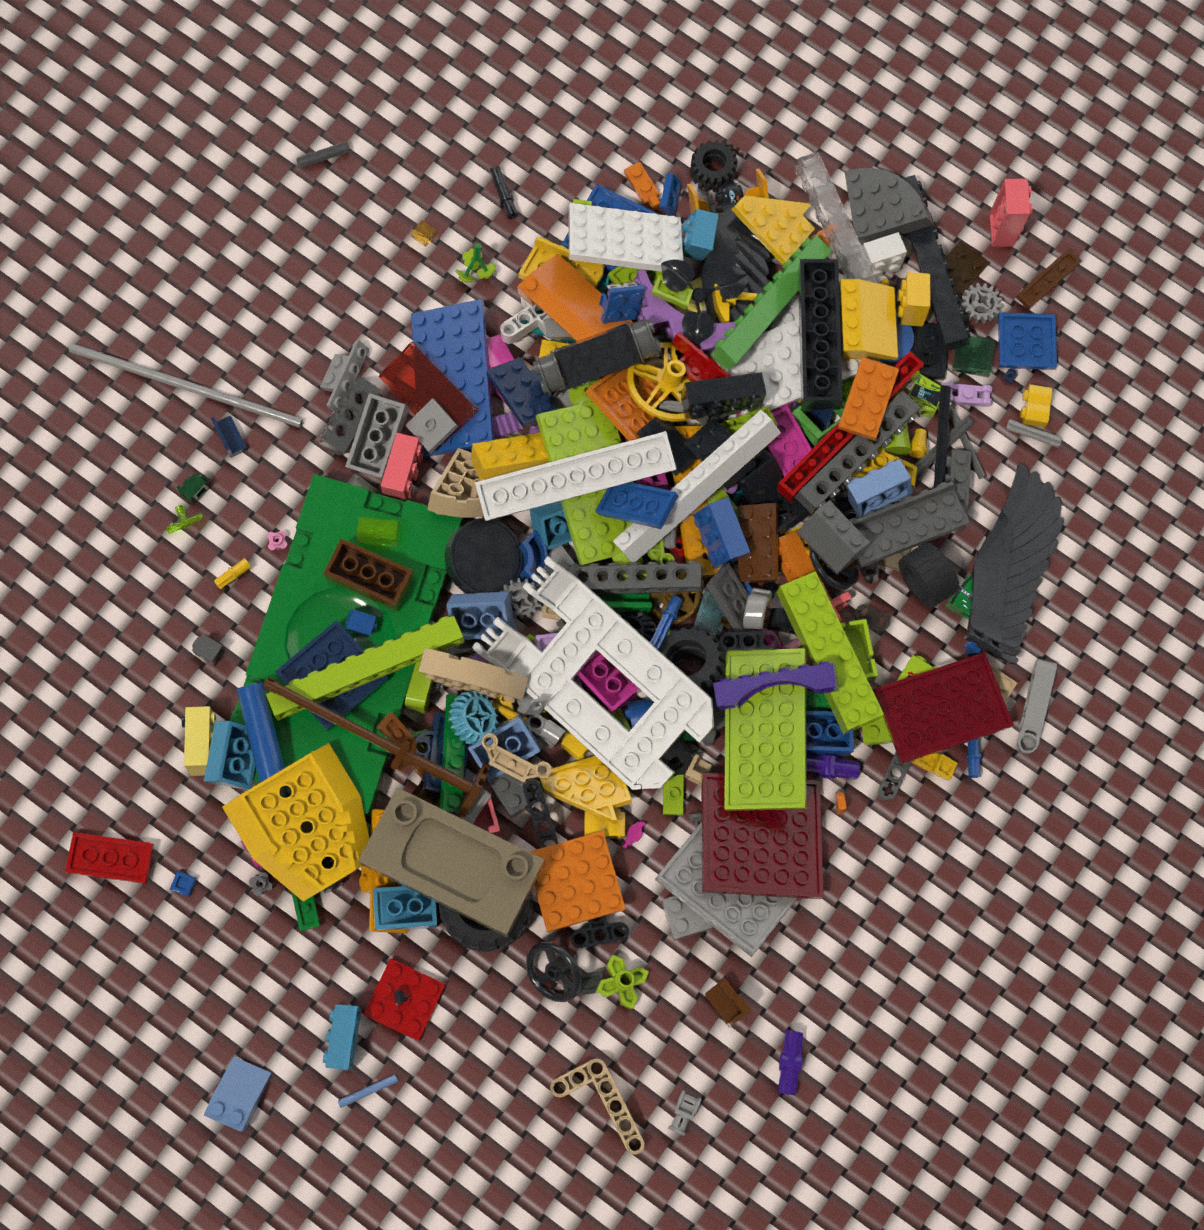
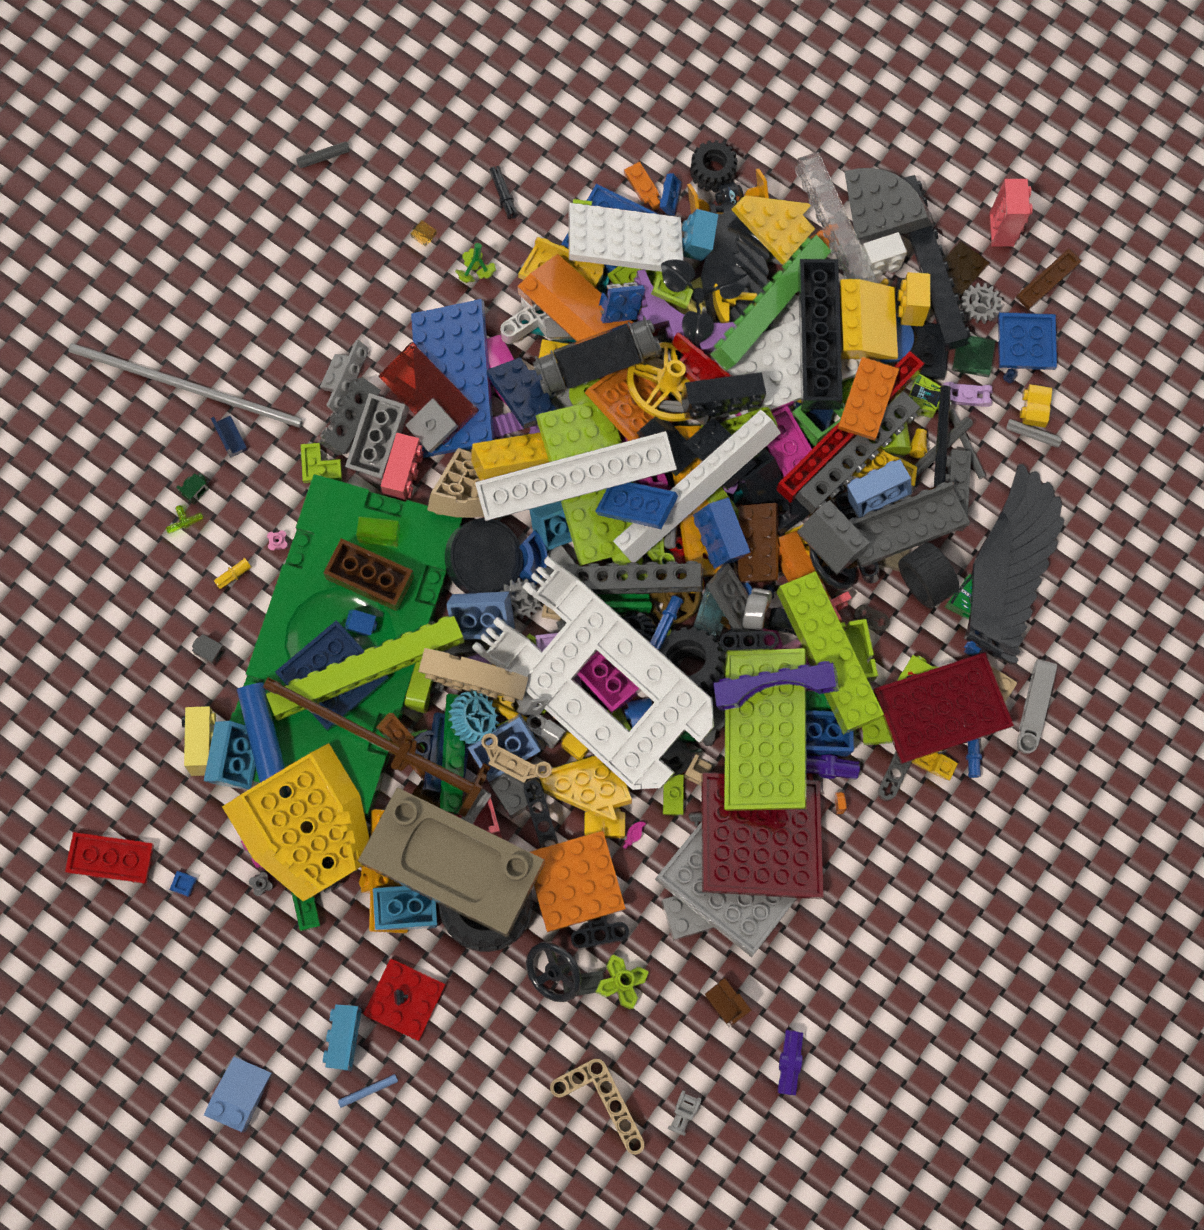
(313, 464): none -> lime plate

